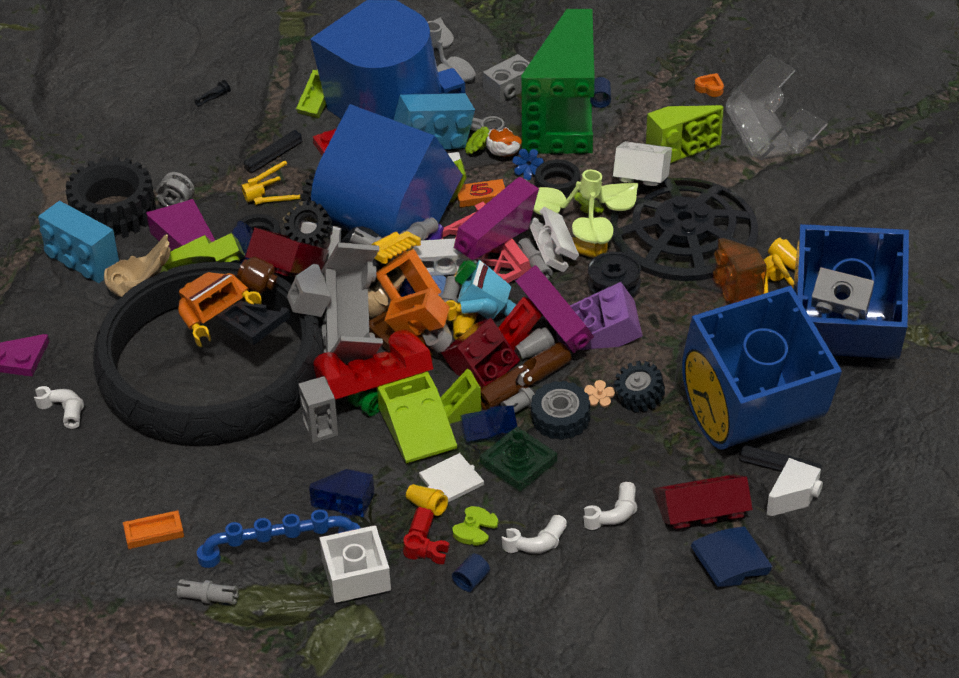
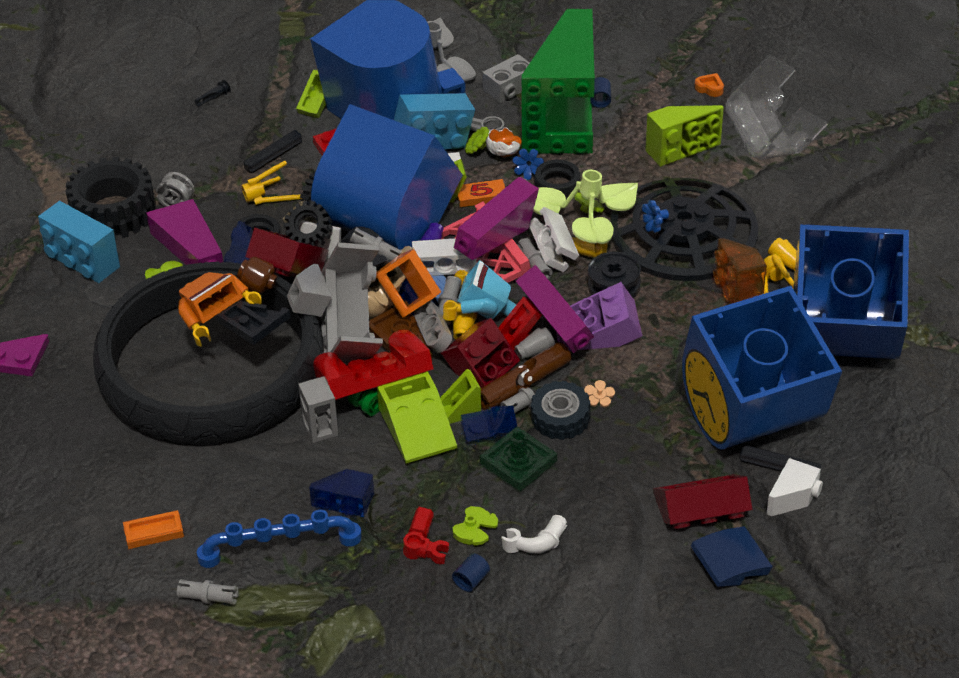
(70, 400): white piece -> none
(128, 273): tan hair -> none
(203, 250): lime slope -> none
(355, 564): white brick -> none
(395, 244): yellow piece -> none
(423, 228): light grey pin -> none
(427, 498): yellow cone -> none
(429, 315): orange brick -> none
(453, 477): white piece -> none
(464, 271): green tile -> none
(623, 509): white piece -> none
(639, 386): black wheel -> none
(642, 162): white brick -> none
(653, 216): none -> blue plant
(832, 282): light grey brick -> none

